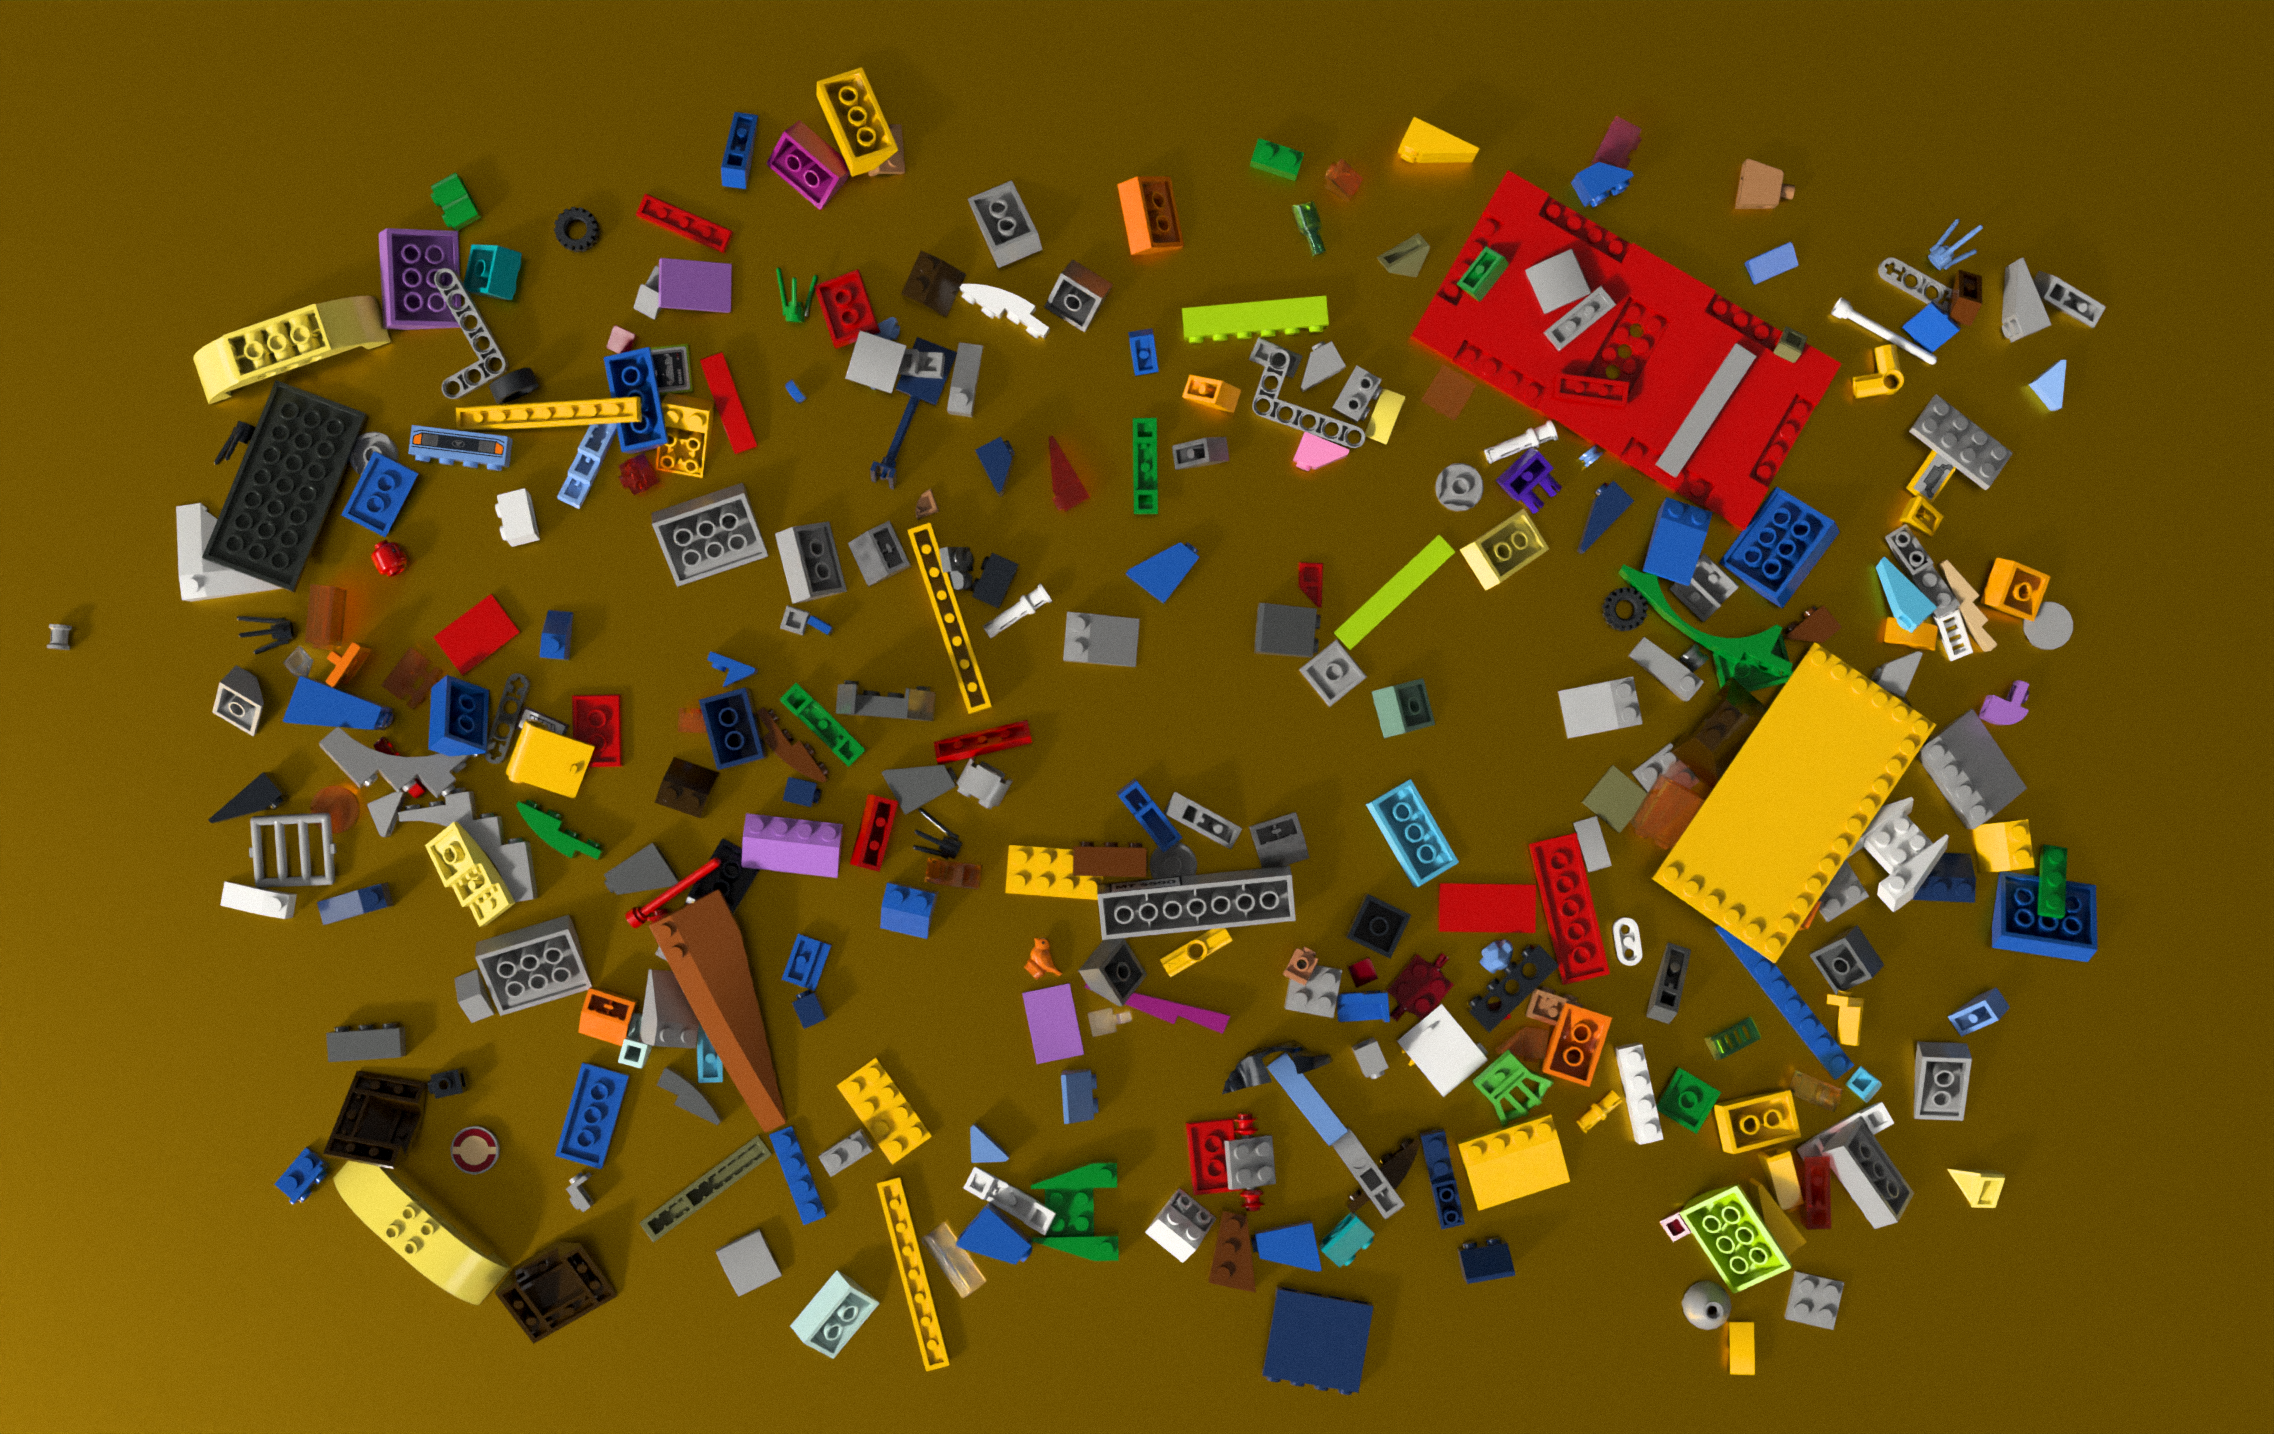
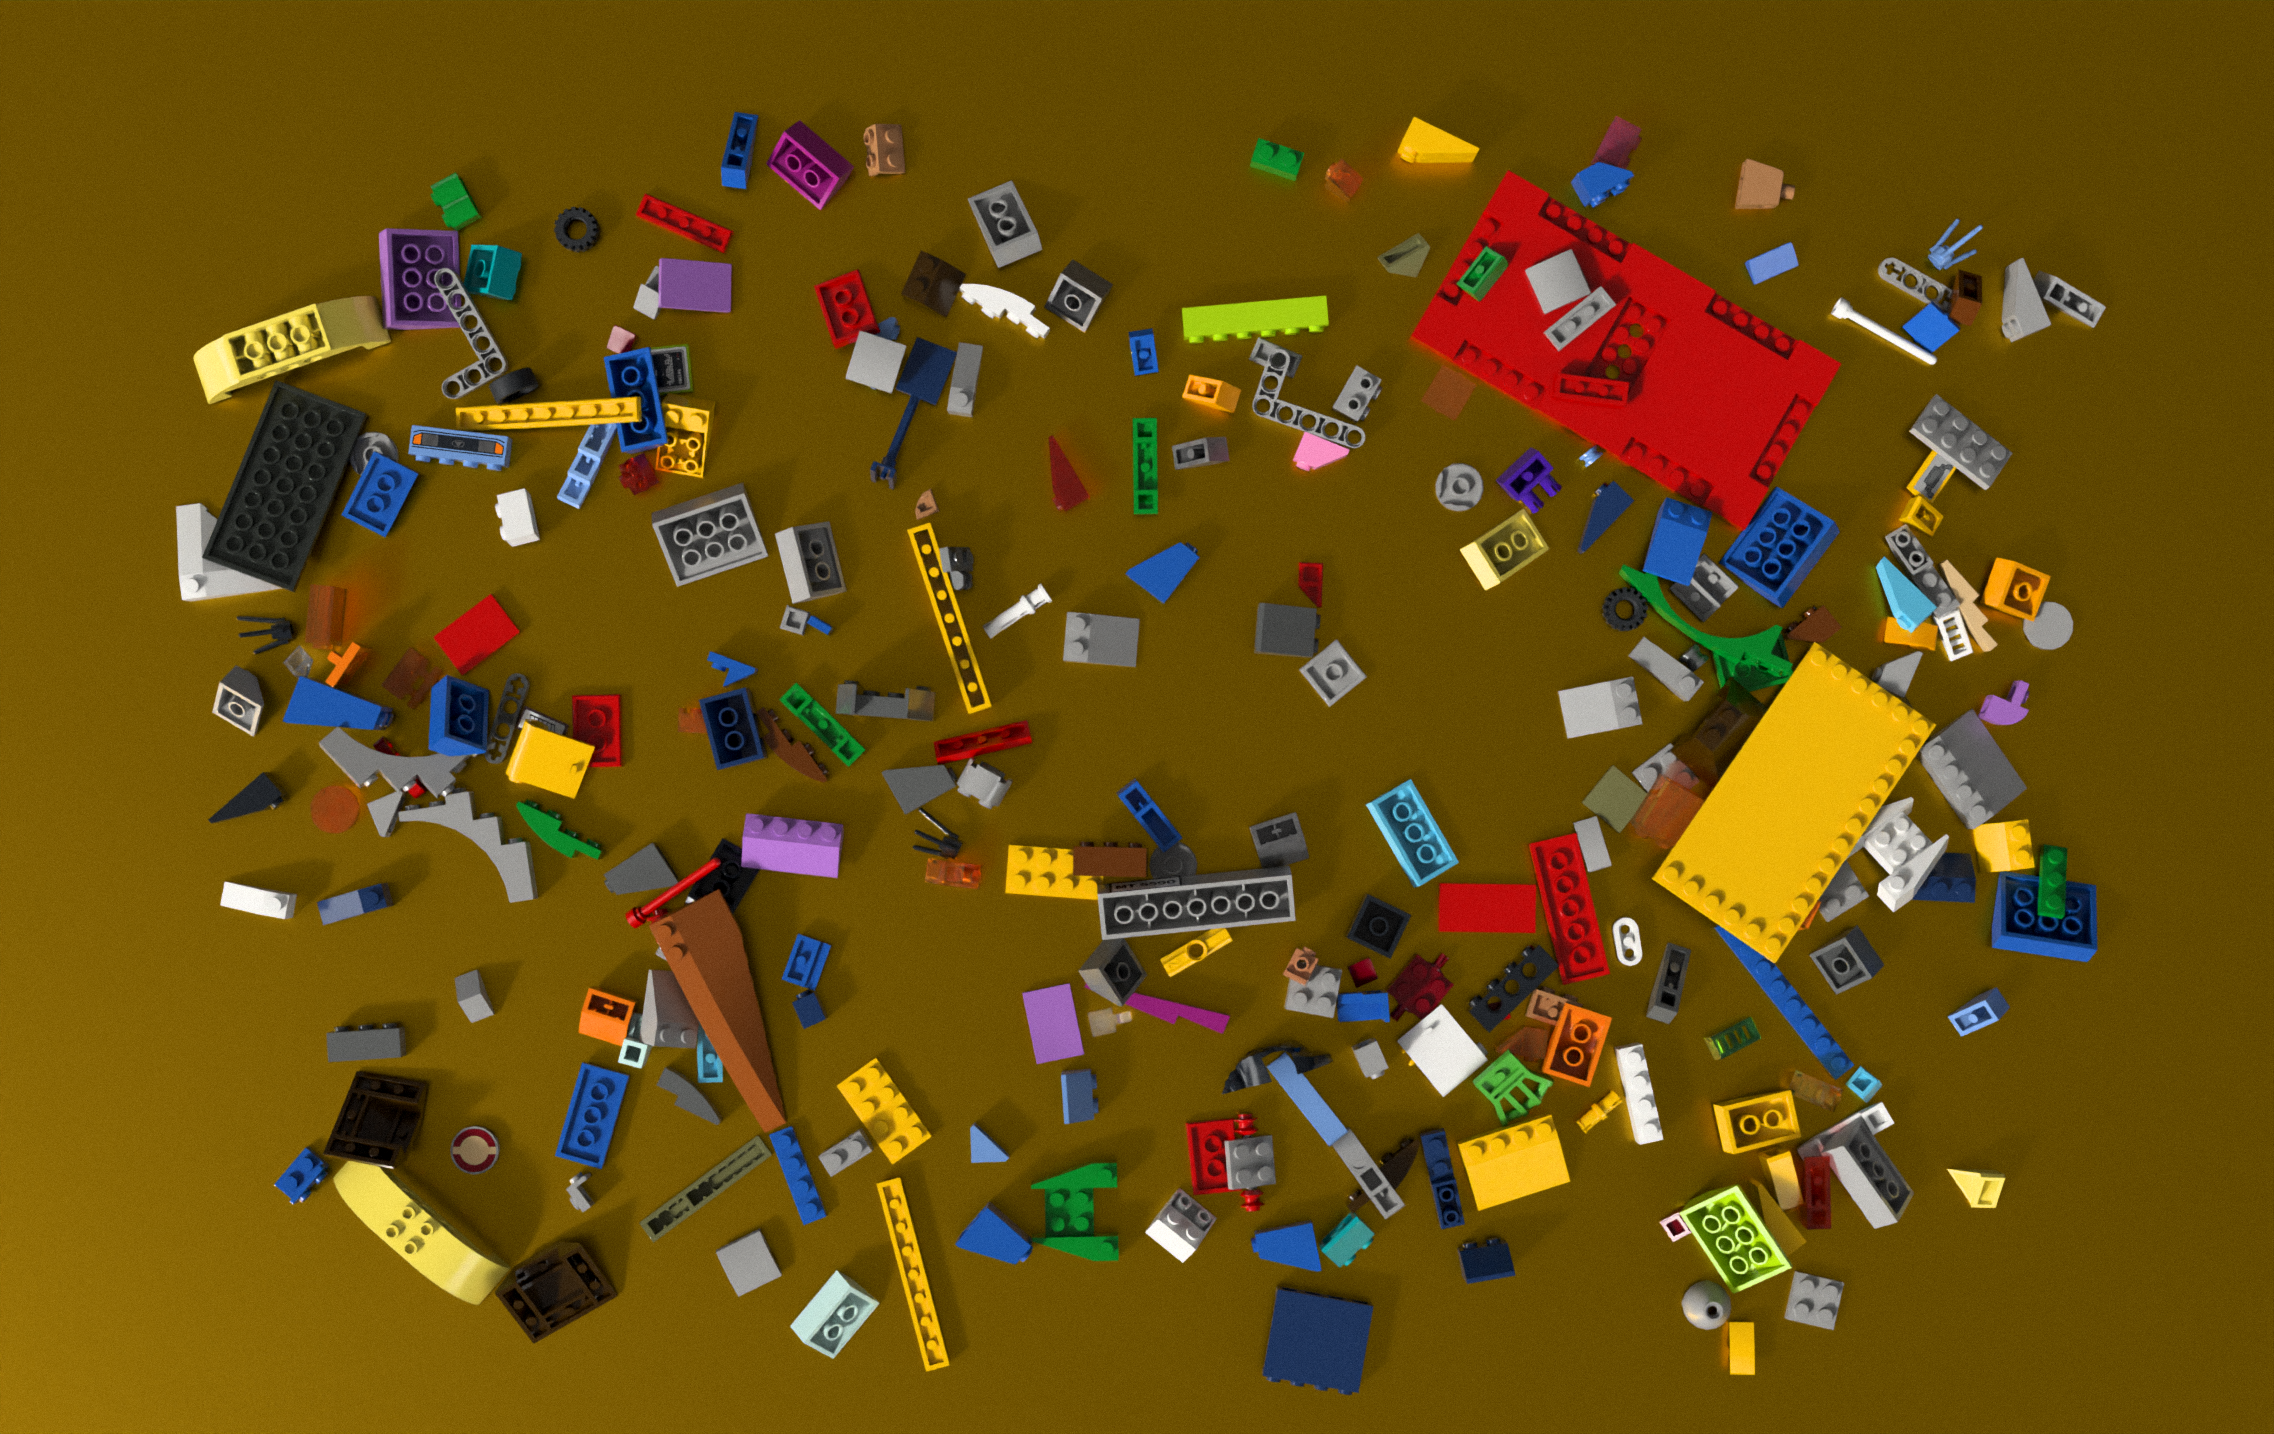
(59, 636): light grey bush -> none
(241, 433): black plant -> none
(302, 820): light grey bar -> none
(389, 558): red head -> none
(455, 1079): black brick -> none
(470, 873): light yellow slope -> none
(533, 965): light grey slope -> none
(556, 635): blue slope -> none
(687, 787): dark brown slope -> none
(728, 402): red slope -> none
(794, 310): green plant -> none
(795, 391): blue tile -> none
(802, 792): dark blue brick -> none
(856, 121): yellow slope -> none
(873, 832): red brick -> none
(879, 553): flat silver slope -> none
(908, 909): blue slope -> none
(922, 364): light grey slope -> none
(953, 1260): clear slope -> none
(995, 580): black brick -> none
(997, 462): dark blue slope -> none
(1010, 1199): white slope -> none
(1041, 960): orange animal -> none
(1150, 214): orange slope -> none
(1202, 820): light grey slope -> none
(1232, 1254): reddish brown wedge -> none
(1309, 225): clear green arm -> none
(1321, 365): light grey slope -> none
(1384, 416): light yellow slope -> none
(1394, 592): lime tile -> none
(1403, 708): sand green slope -> none
(1497, 955): medium blue rock -> none
(1531, 438): white pin -> none
(1687, 1100): green plate -> none
(1705, 410): light grey tile -> none
(1790, 344): olive slope -> none
(1849, 1017): yellow bracket -> none
(1887, 366): yellow piece -> none
(1941, 1080): light grey slope -> none
(2050, 385): light blue slope -> none

